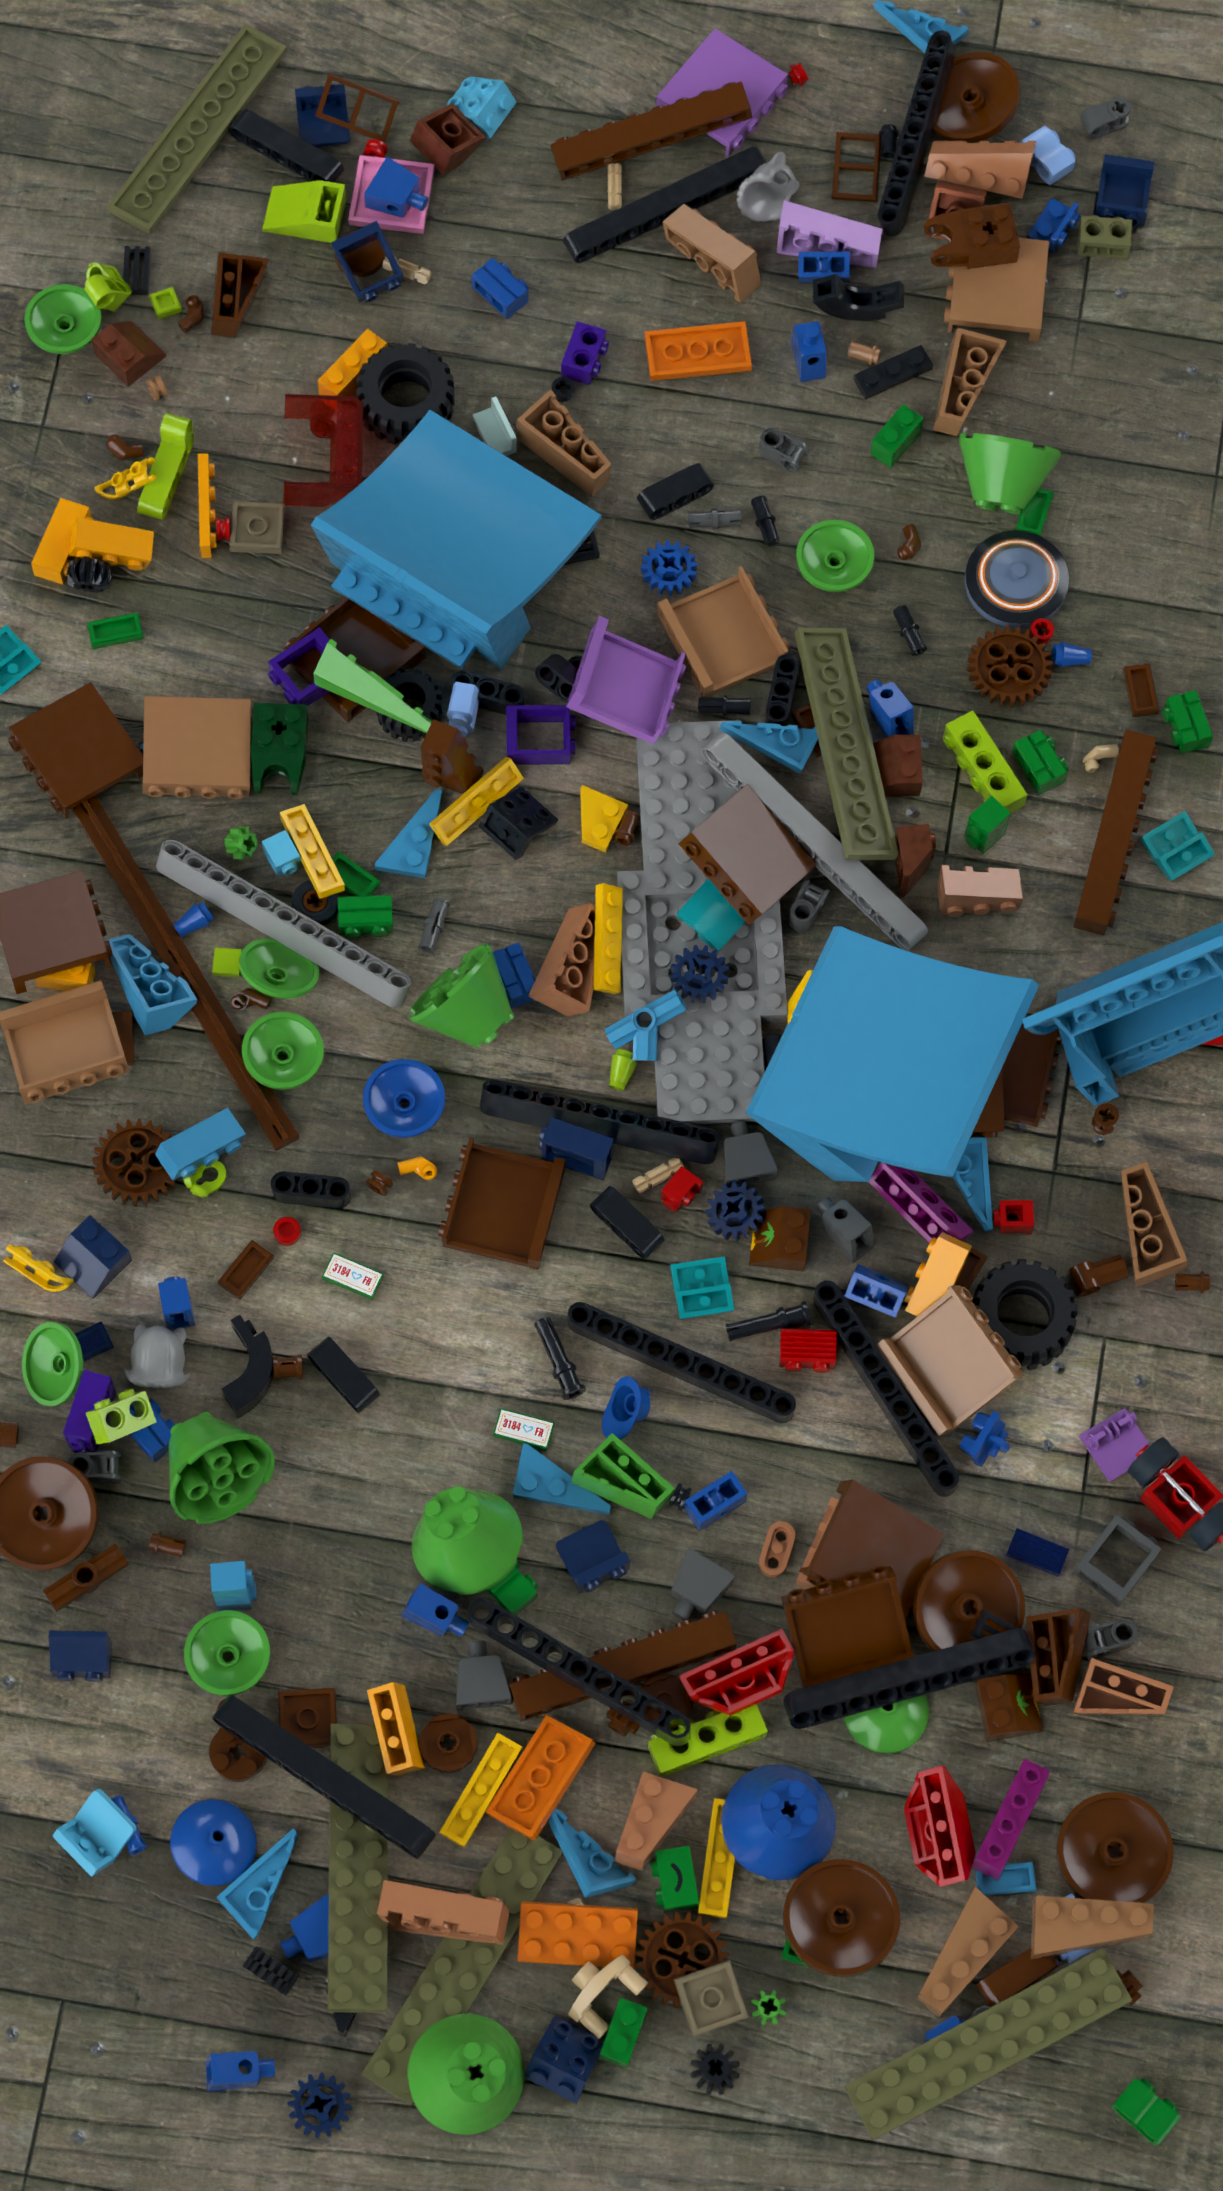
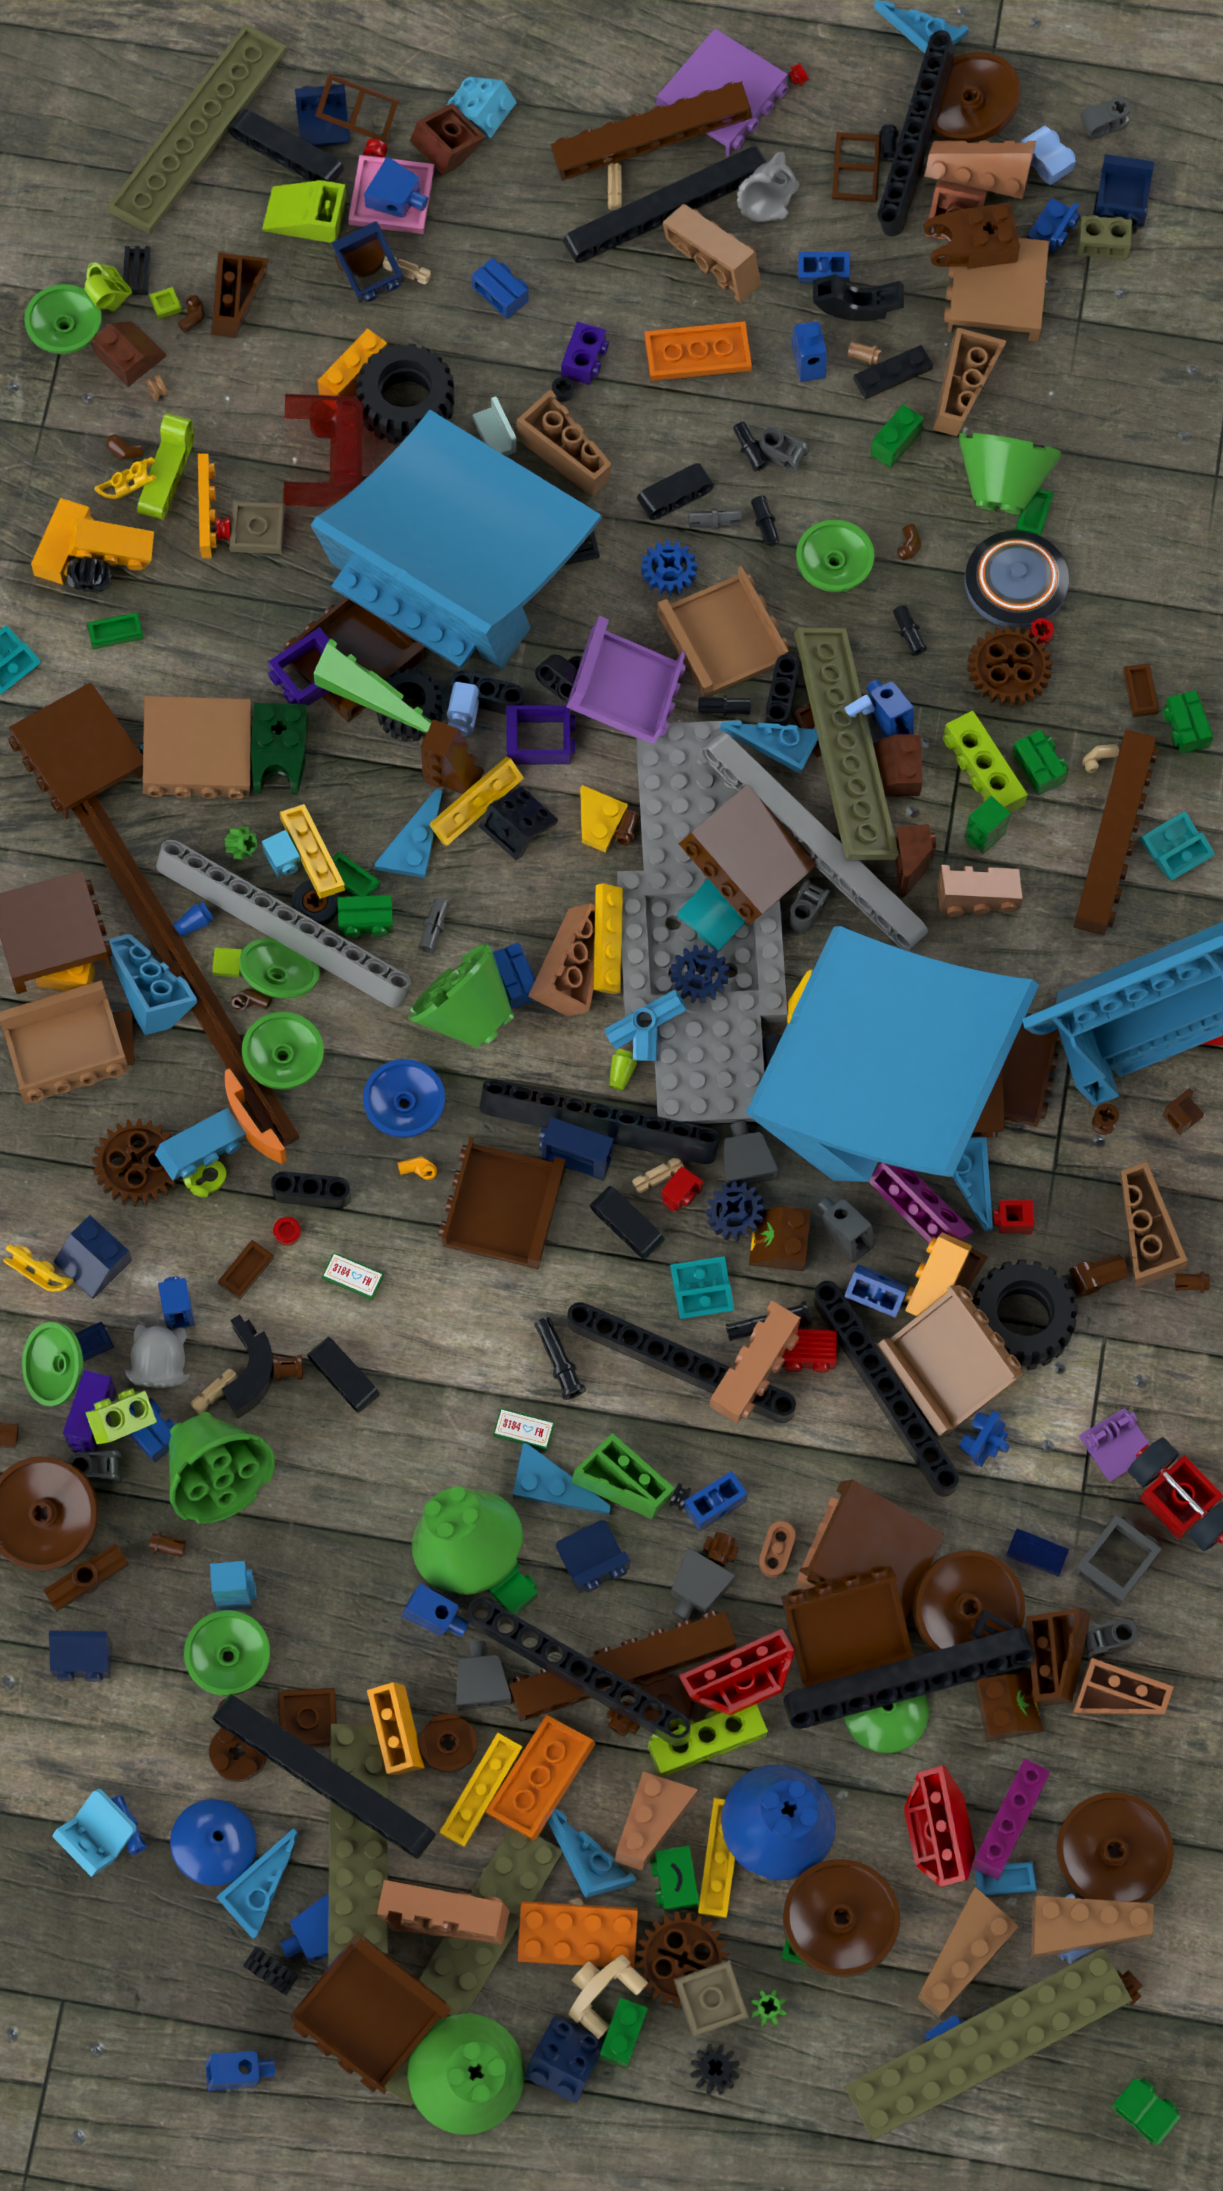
(213, 1392): none -> tan axle
(265, 1142): none -> orange slope
(333, 2100): dark blue gear -> none
(368, 2012): none -> reddish brown panel
(379, 1183): reddish brown bush -> none
(626, 1406): blue piece -> none
(720, 1549): none -> reddish brown gear
(750, 447): none -> black axle
(756, 1363): none -> nougat wedge
(817, 231): lavender wedge -> none
(861, 705): none -> light blue tile
(1015, 1977): reddish brown beam -> none
(1070, 655): blue cone -> none
(1182, 1112): none -> reddish brown panel

